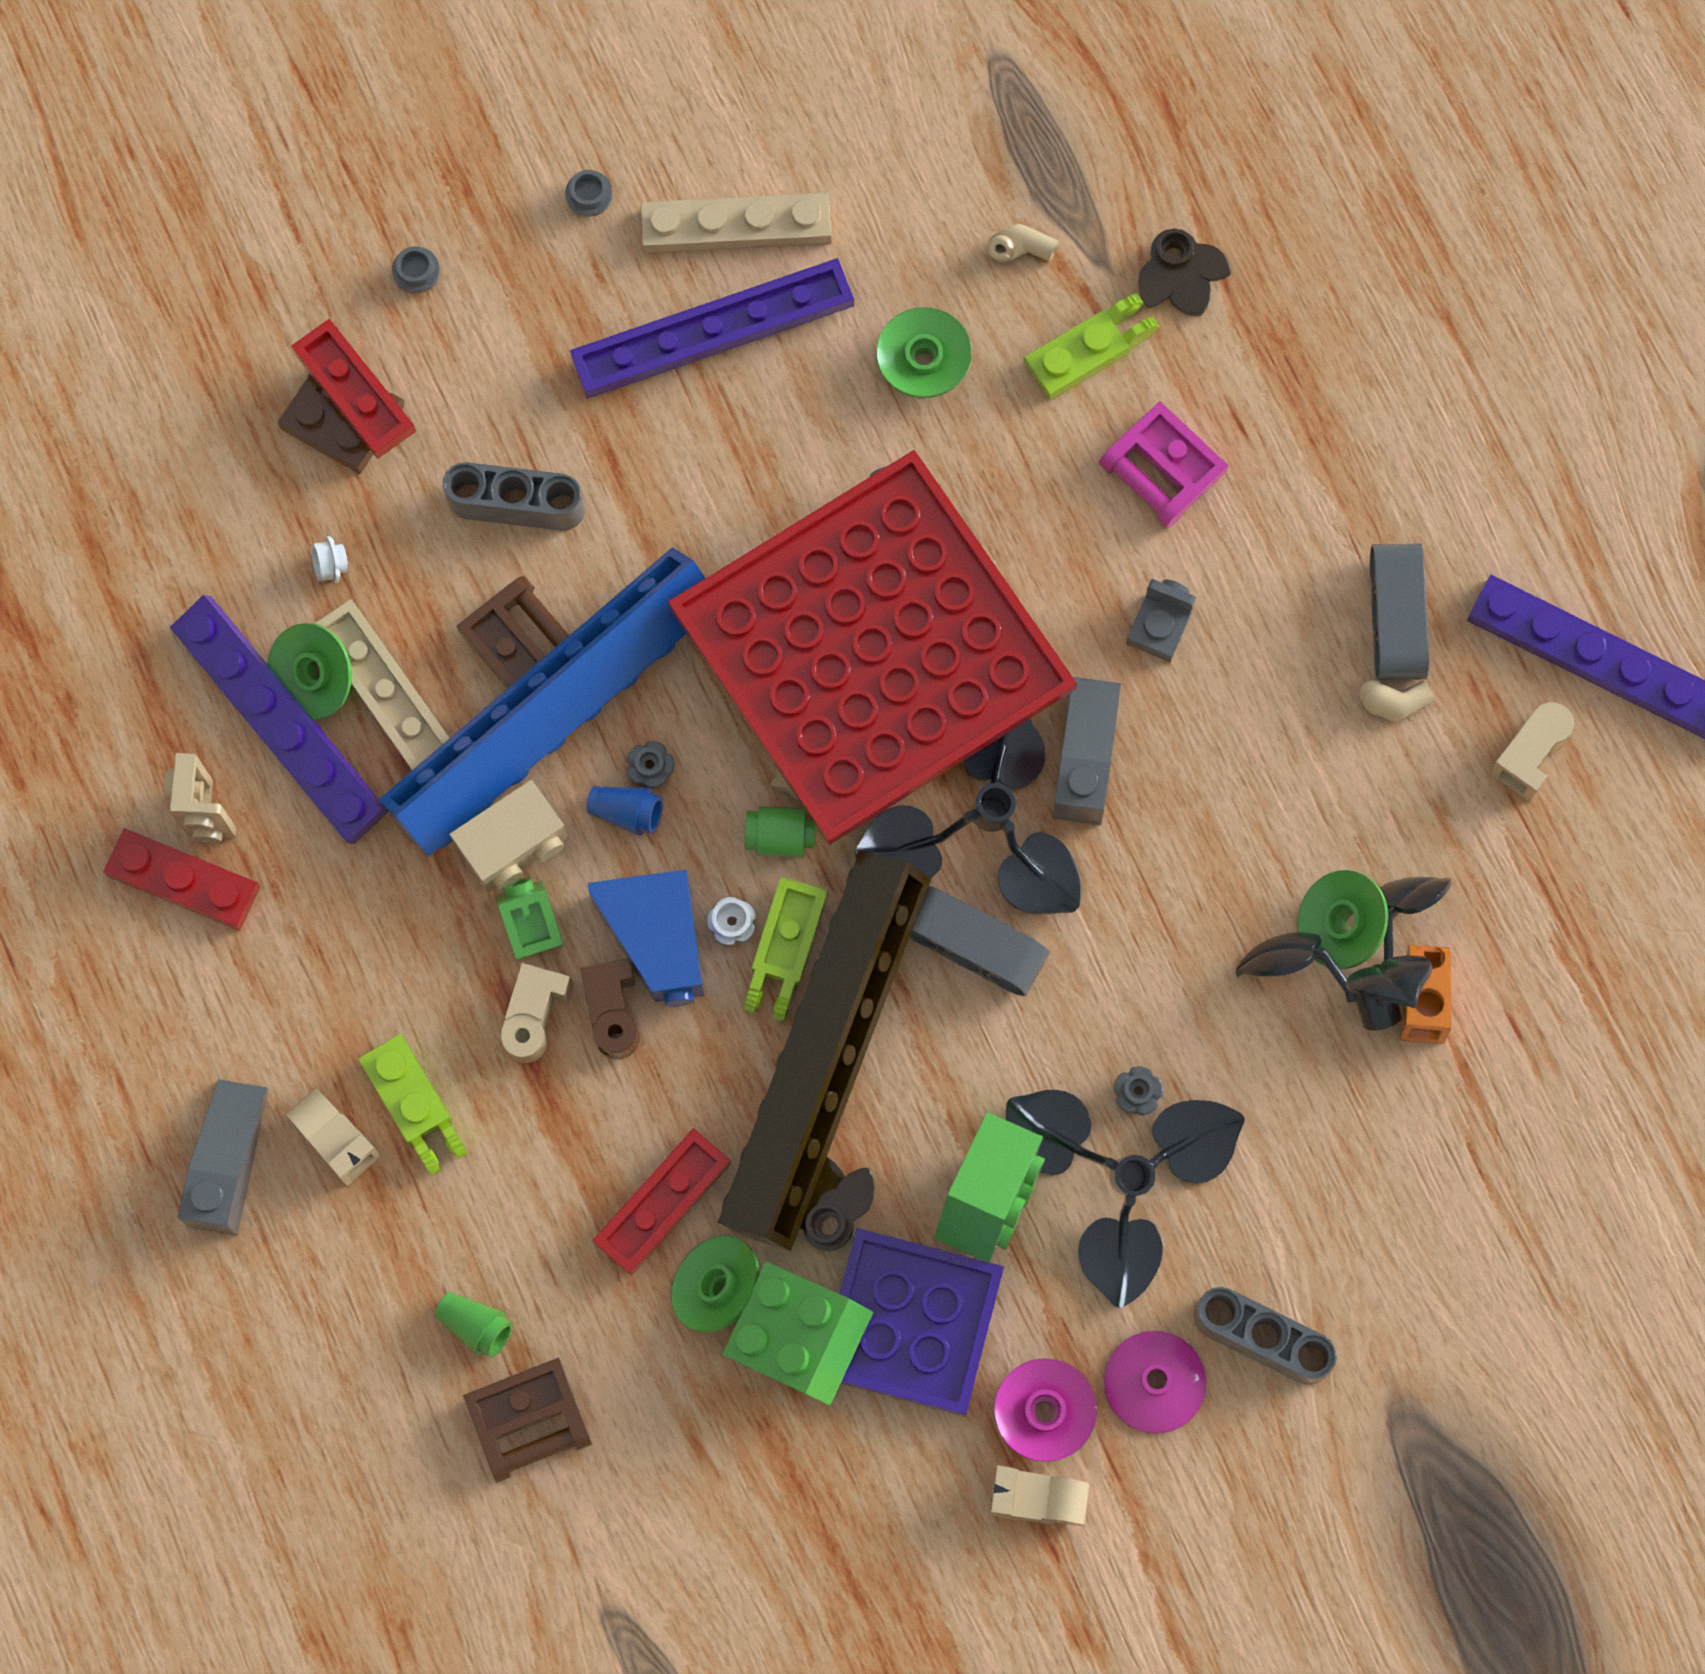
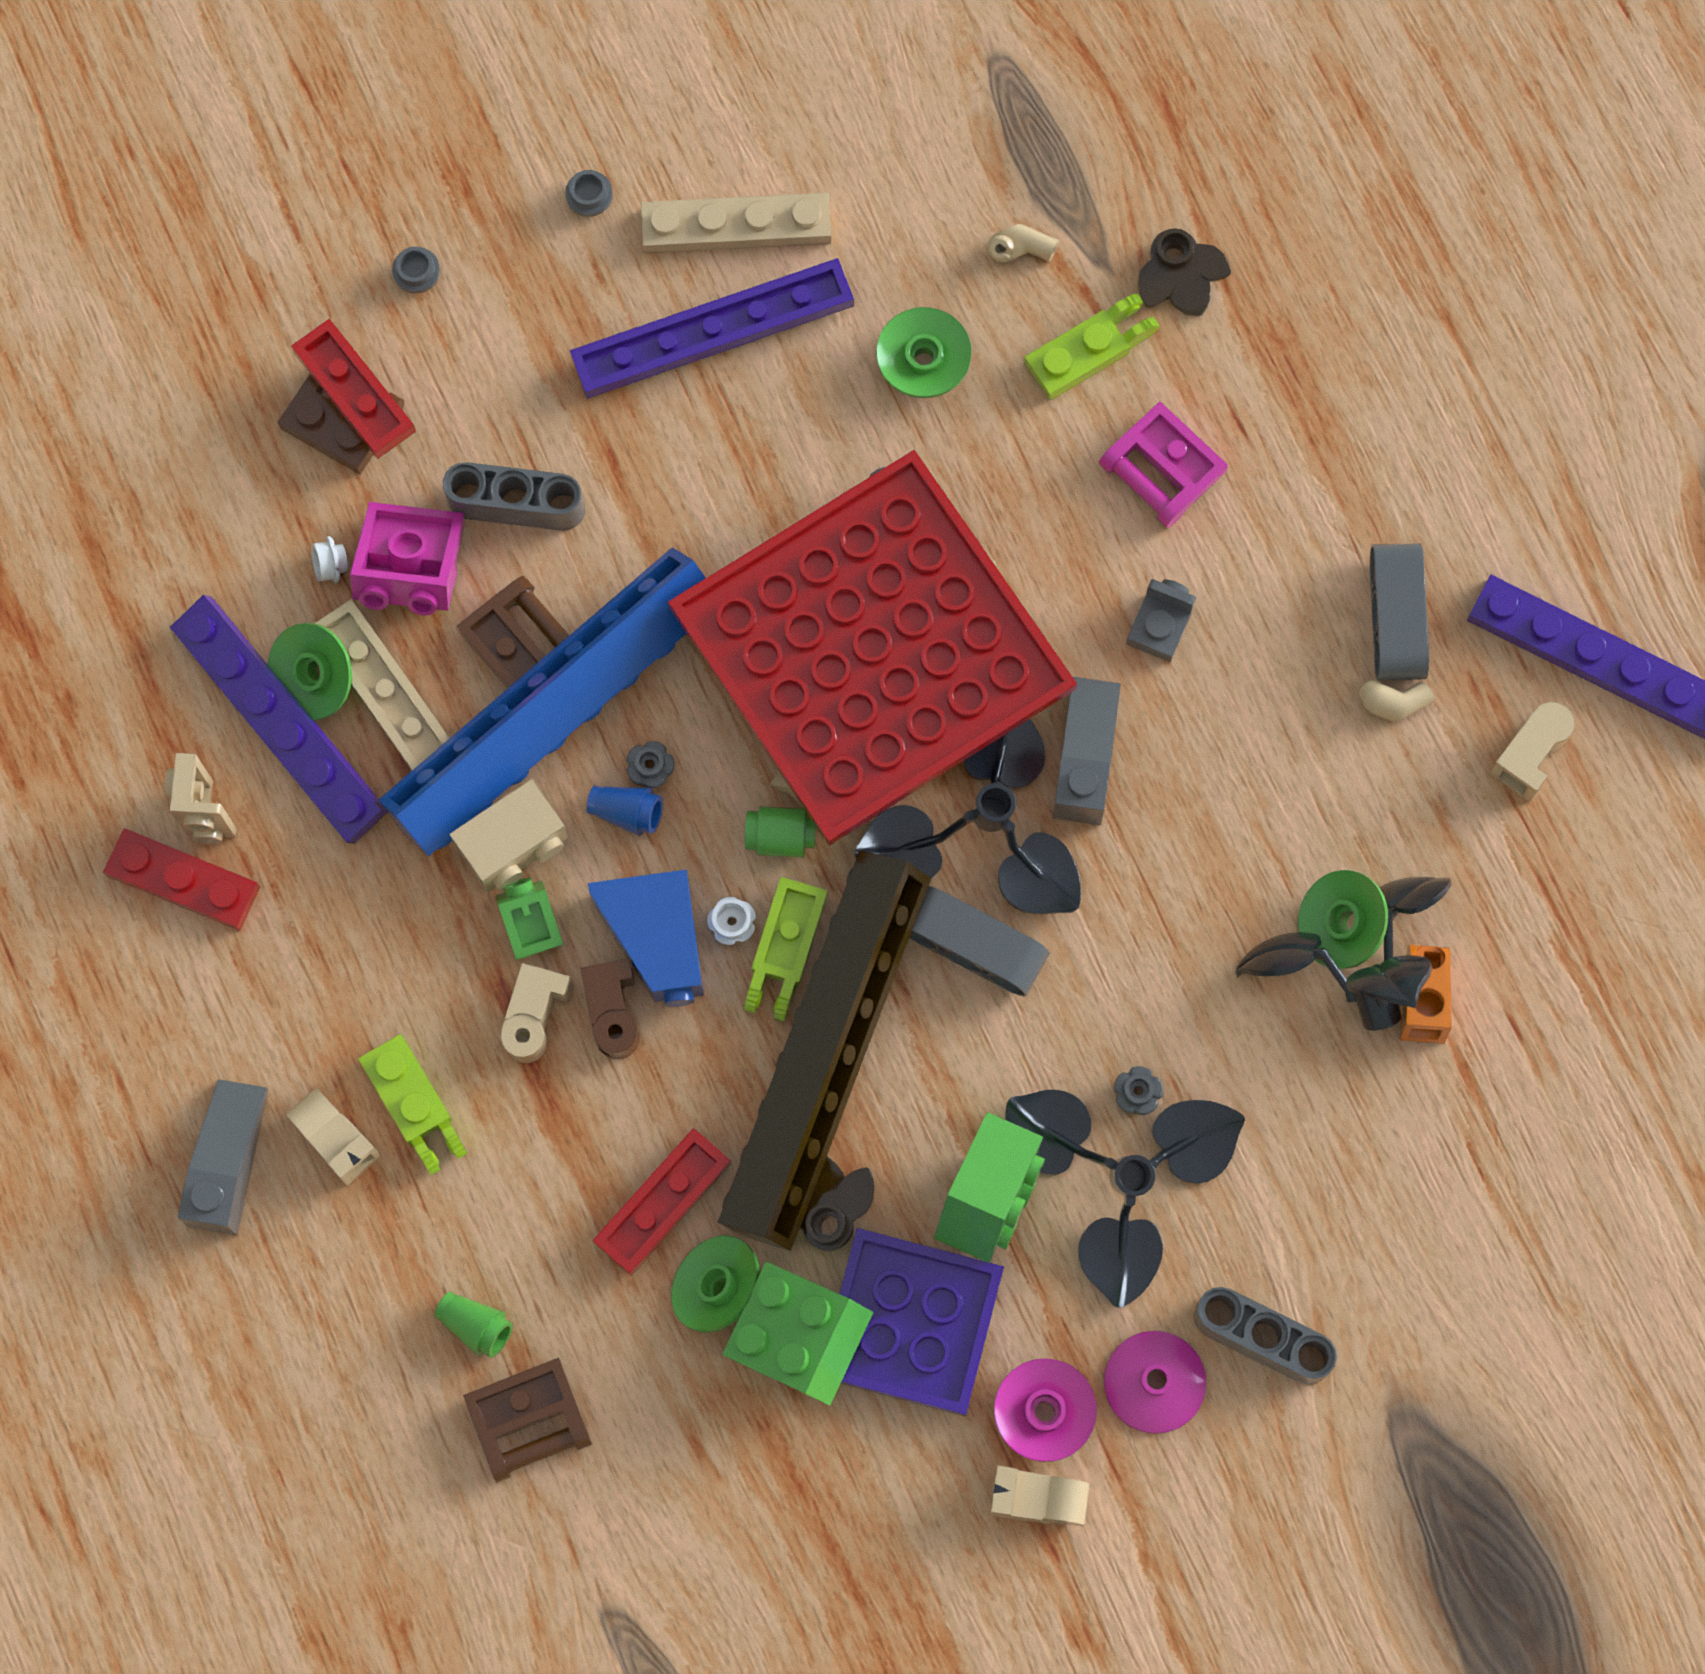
(407, 558): none -> dark pink plate

